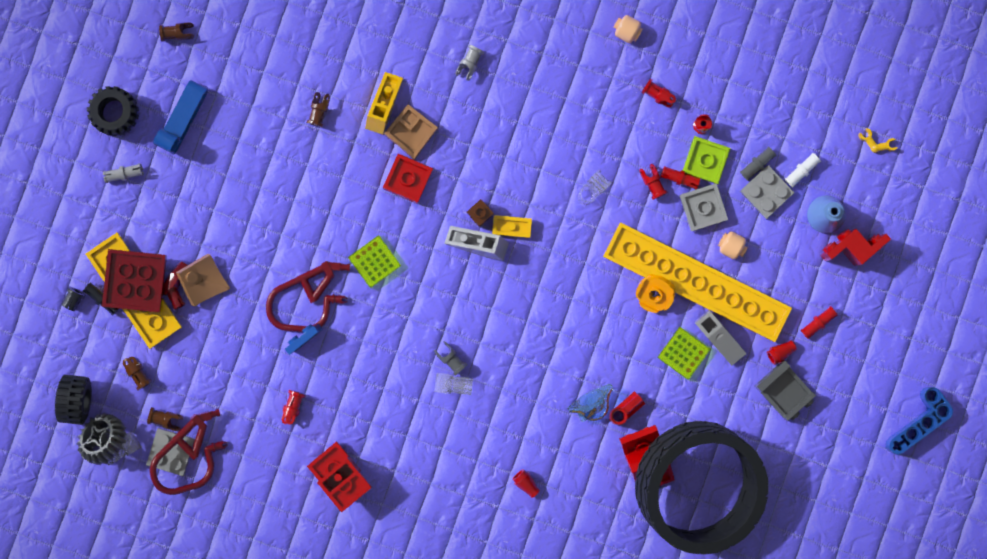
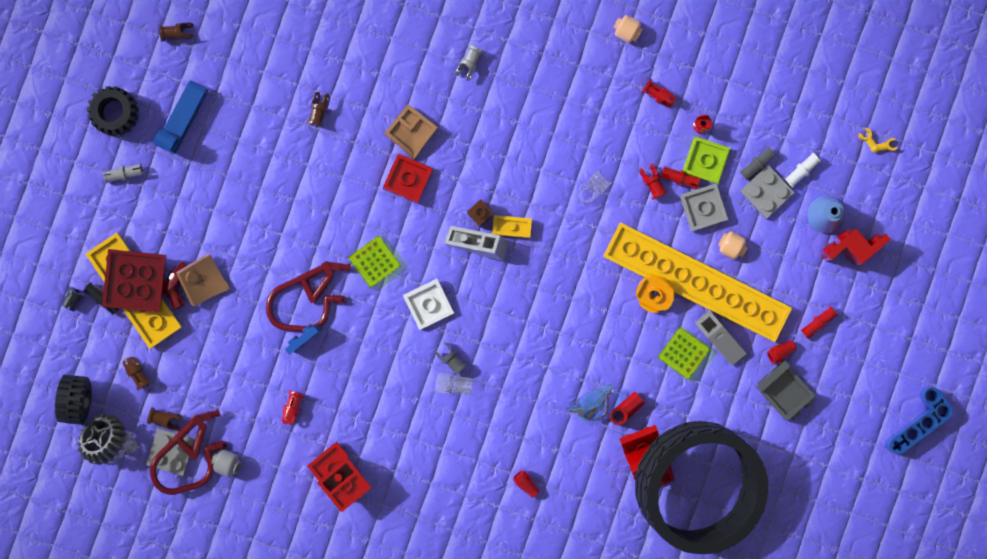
(226, 463): none -> light grey head
(383, 103): yellow slope -> none
(428, 304): none -> white plate

